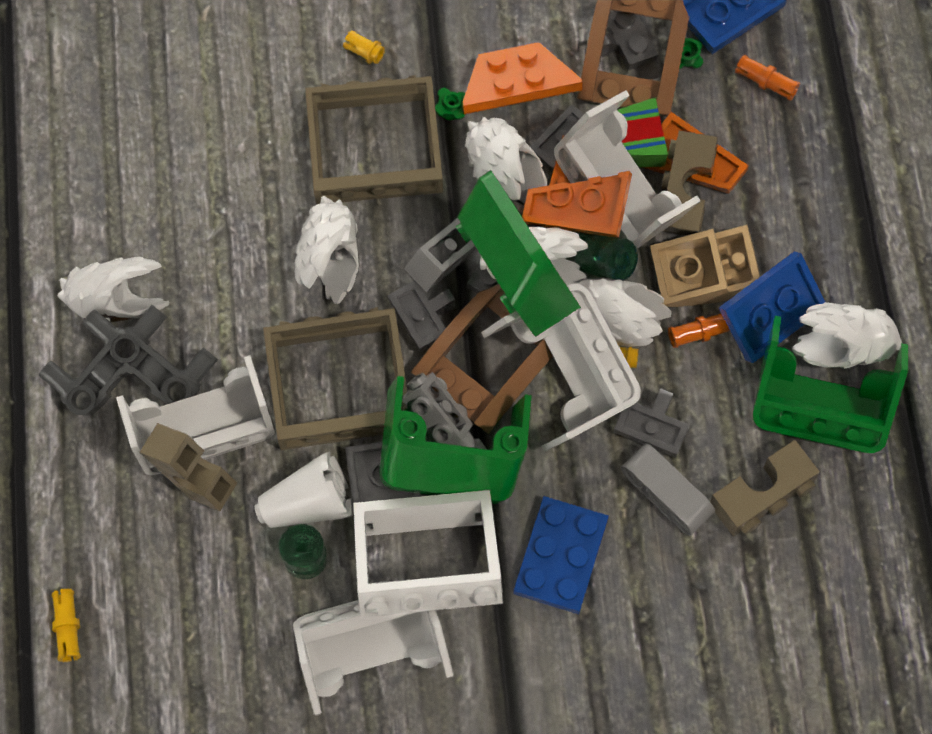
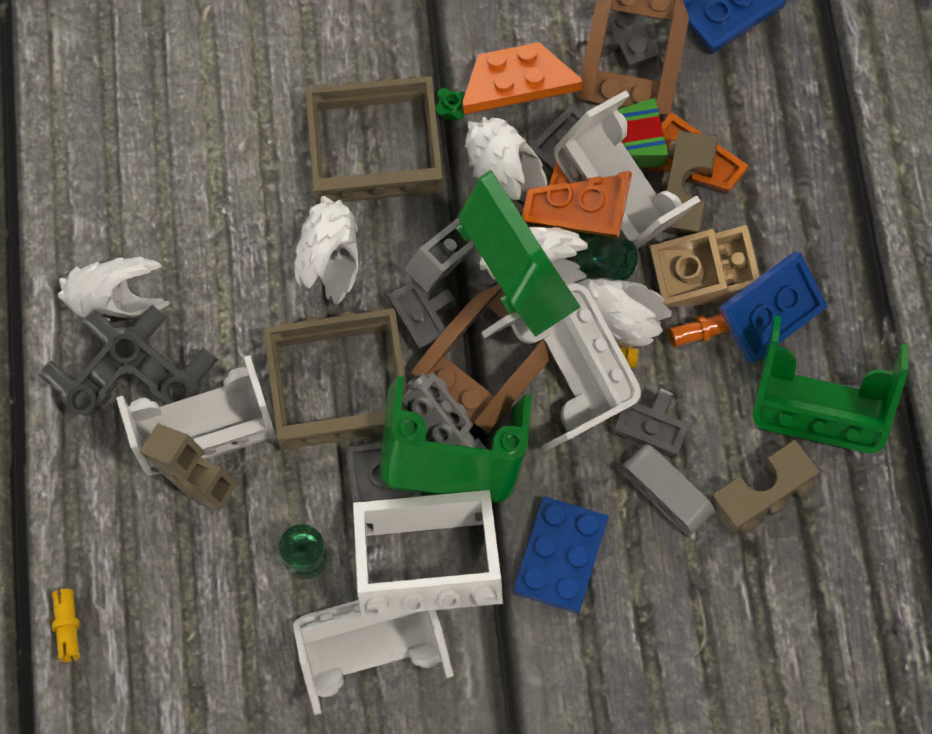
(307, 496): white cone -> none
(364, 47): yellow pin -> none
(694, 48): green plate -> none
(767, 77): orange pin -> none
(847, 336): white head -> none

